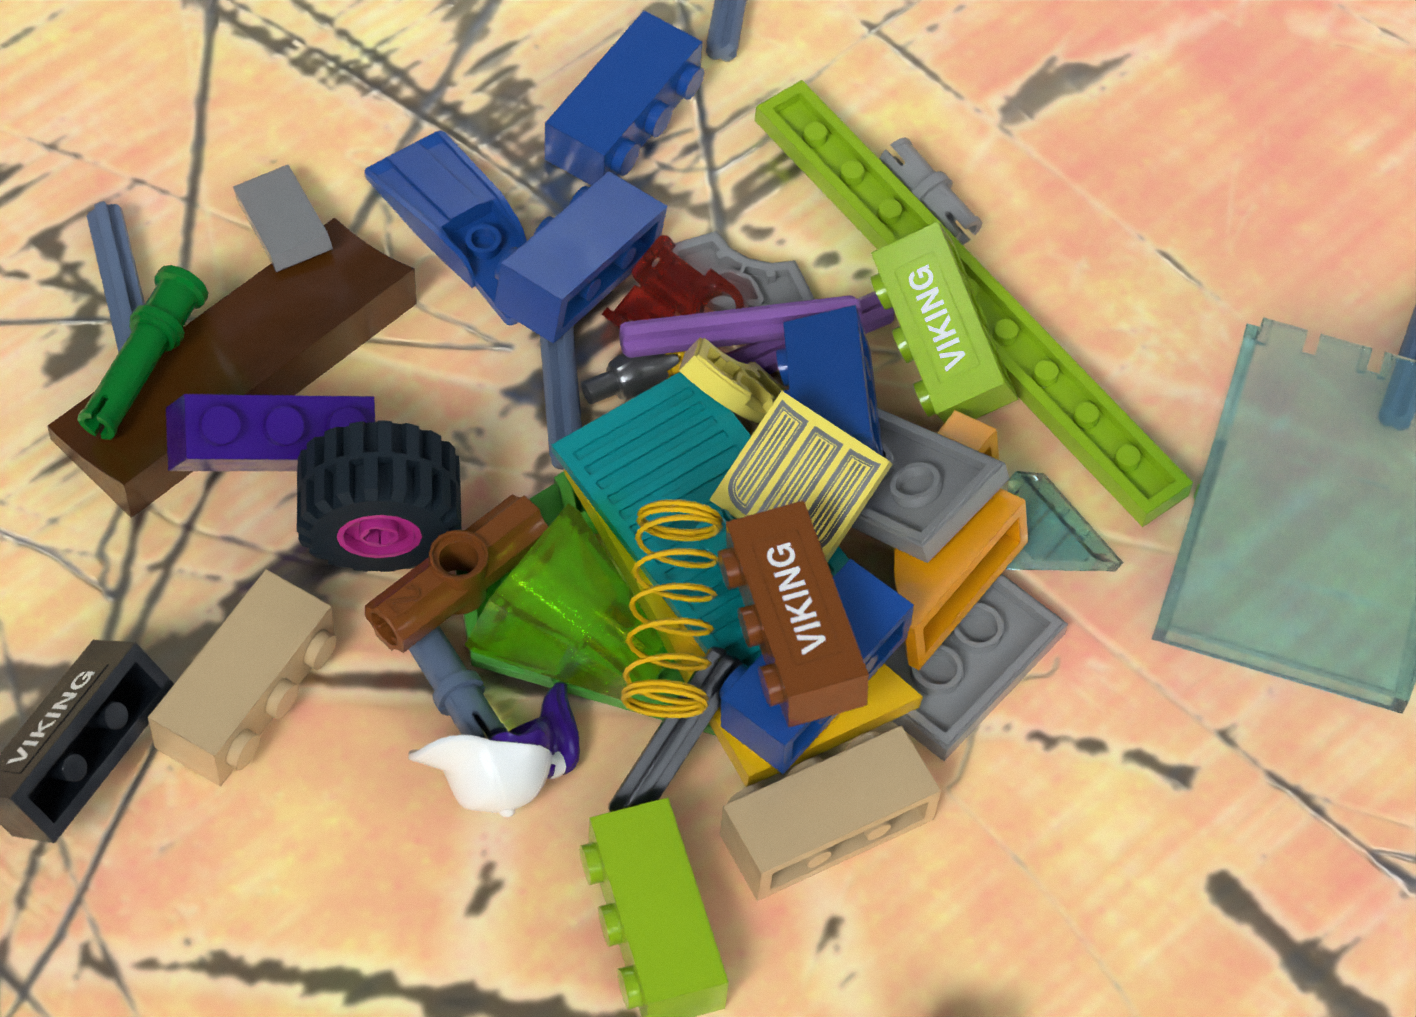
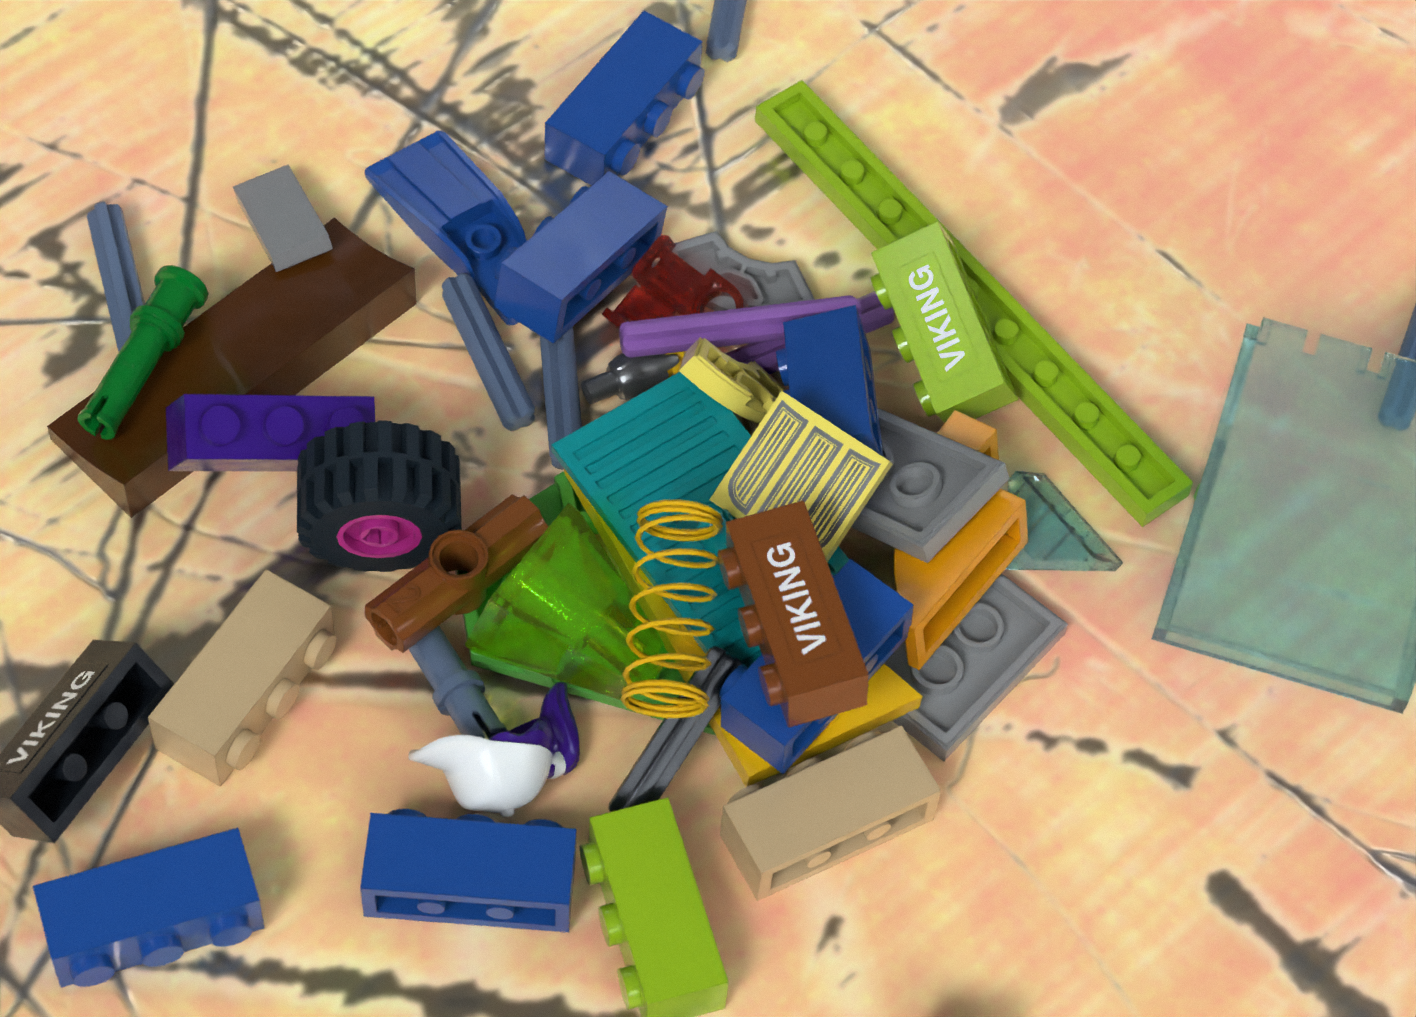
(149, 909): none -> blue brick
(469, 871): none -> blue brick
(488, 352): none -> sand blue axle
(931, 189): light grey pin -> none

